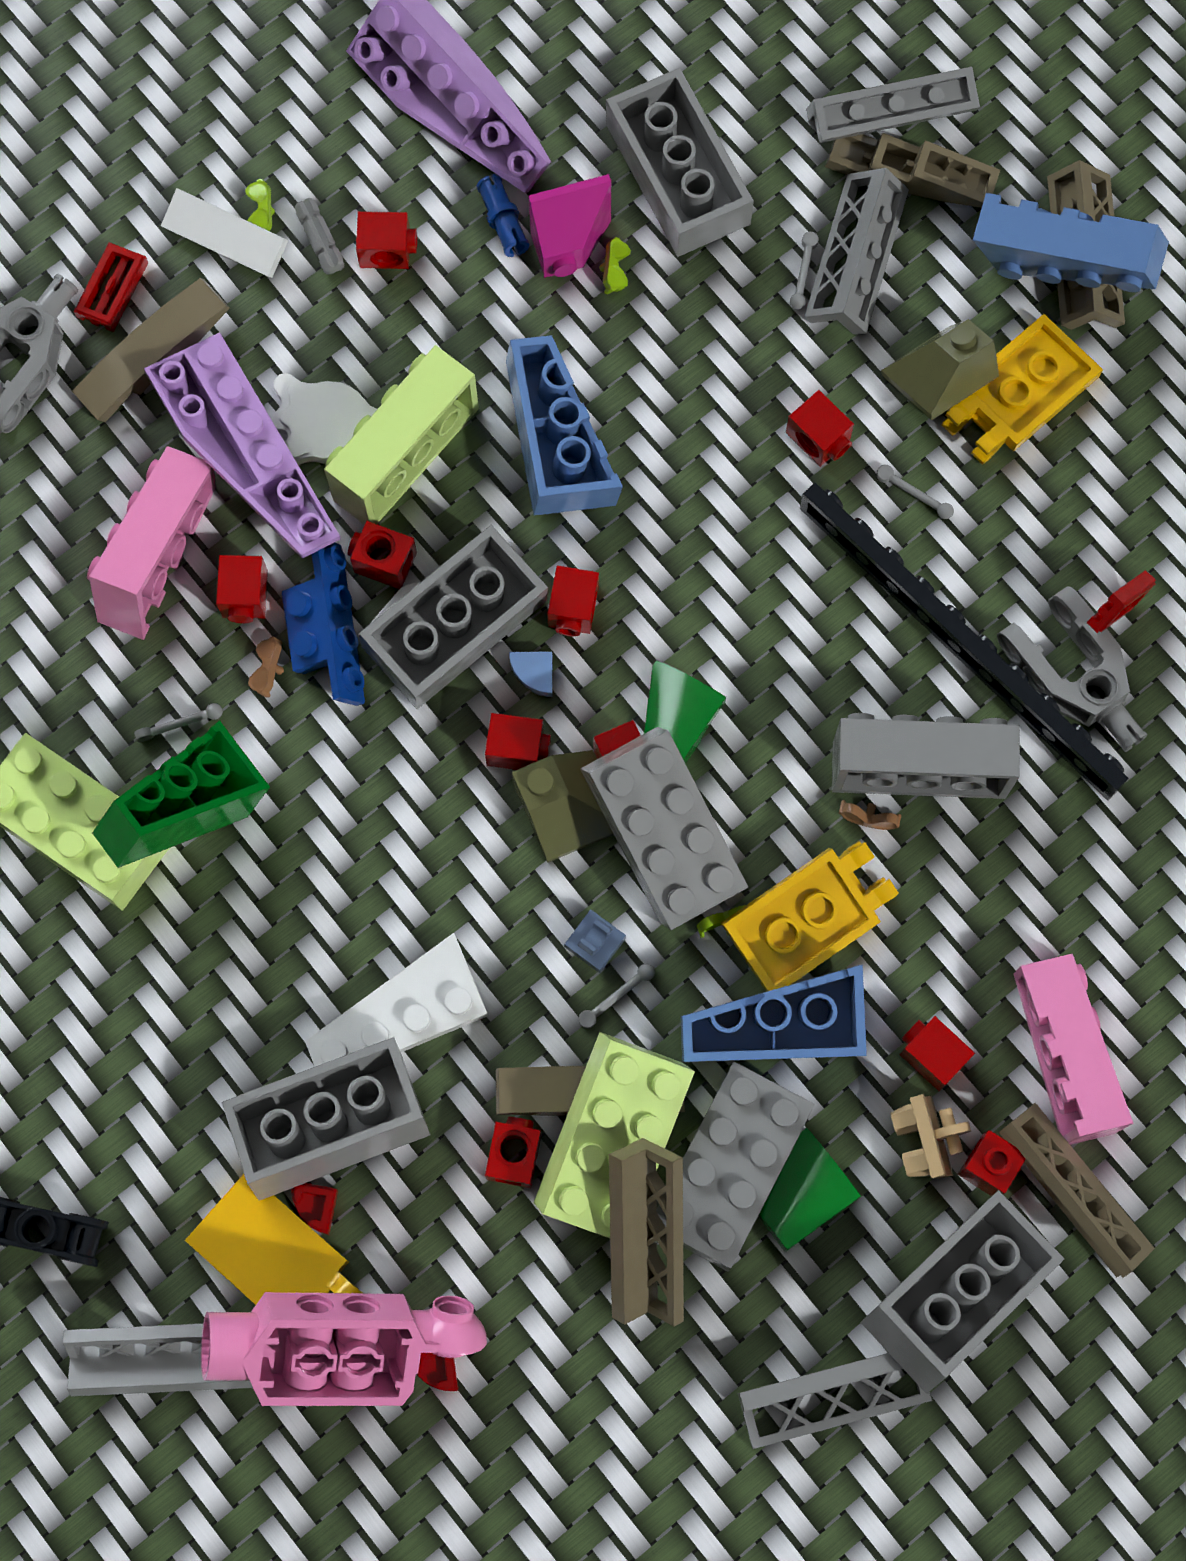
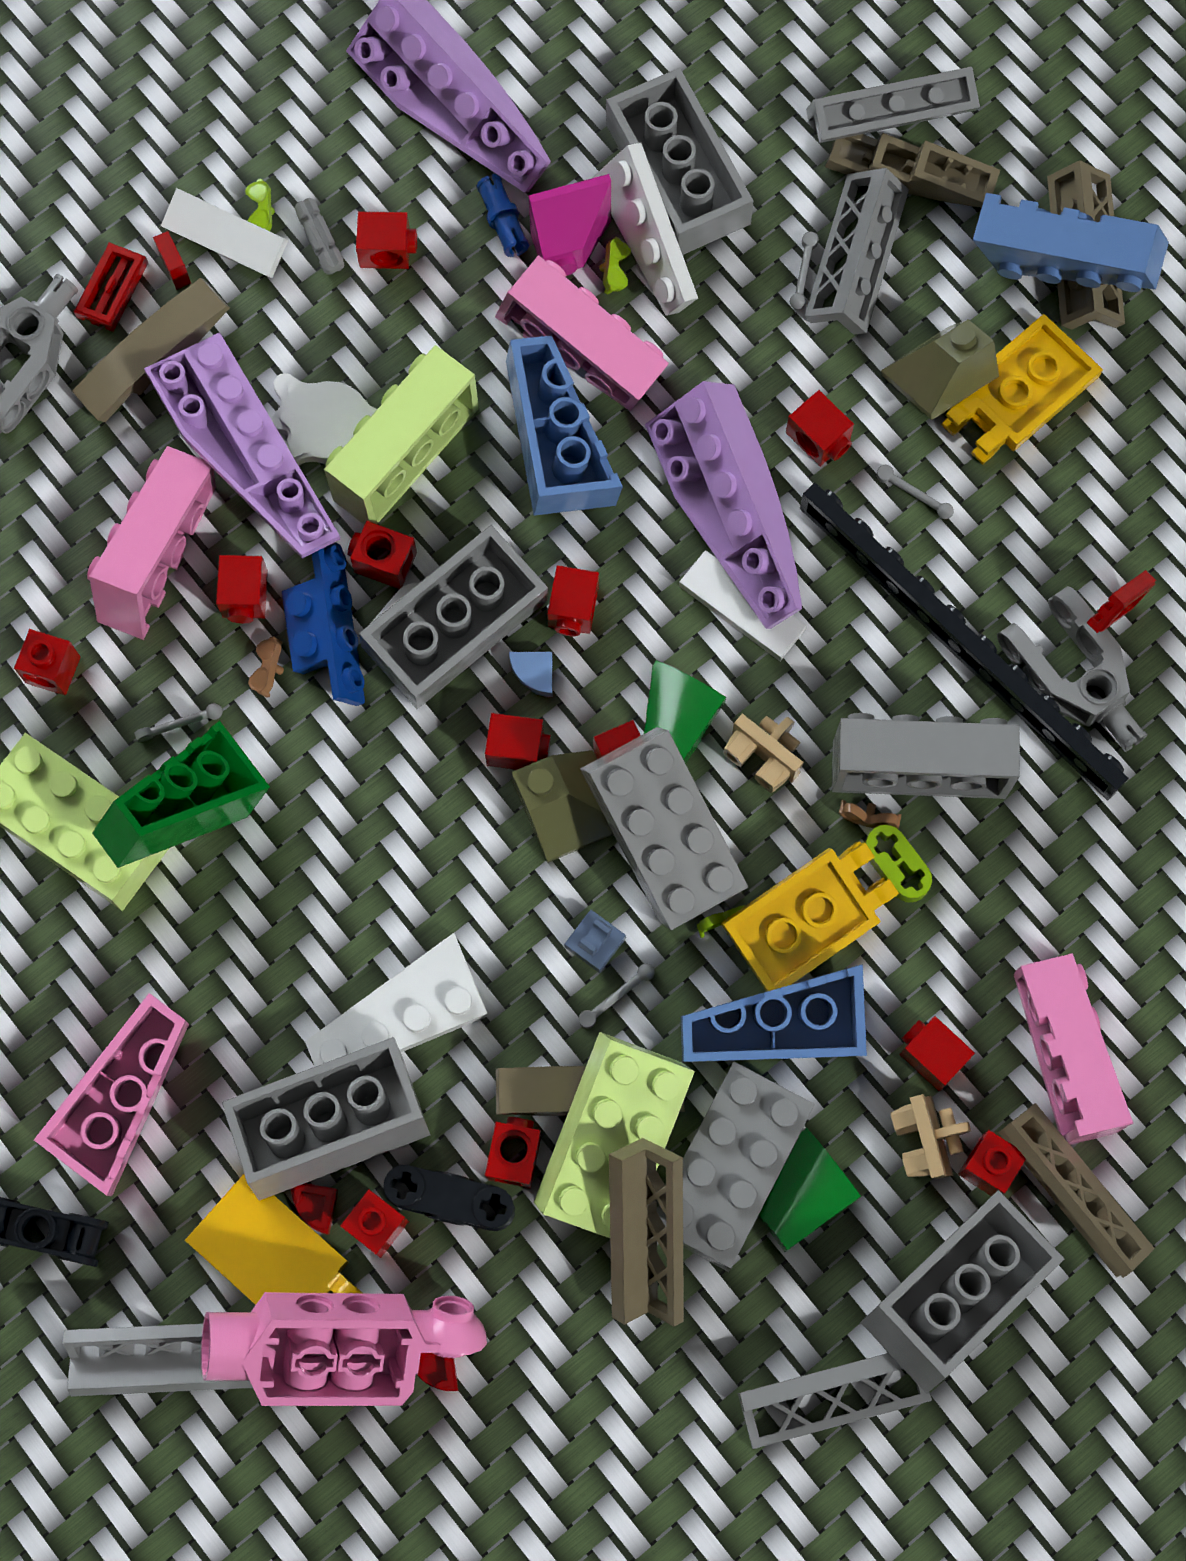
(47, 662): none -> red brick
(111, 1102): none -> bright pink wedge
(172, 260): none -> red tile
(374, 1223): none -> red brick
(449, 1197): none -> black piece
(583, 331): none -> bright pink wedge
(647, 228): none -> white wing
(715, 589): none -> white tile
(729, 495): none -> lavender wedge
(779, 761): none -> tan hips
(905, 856): none -> lime beam

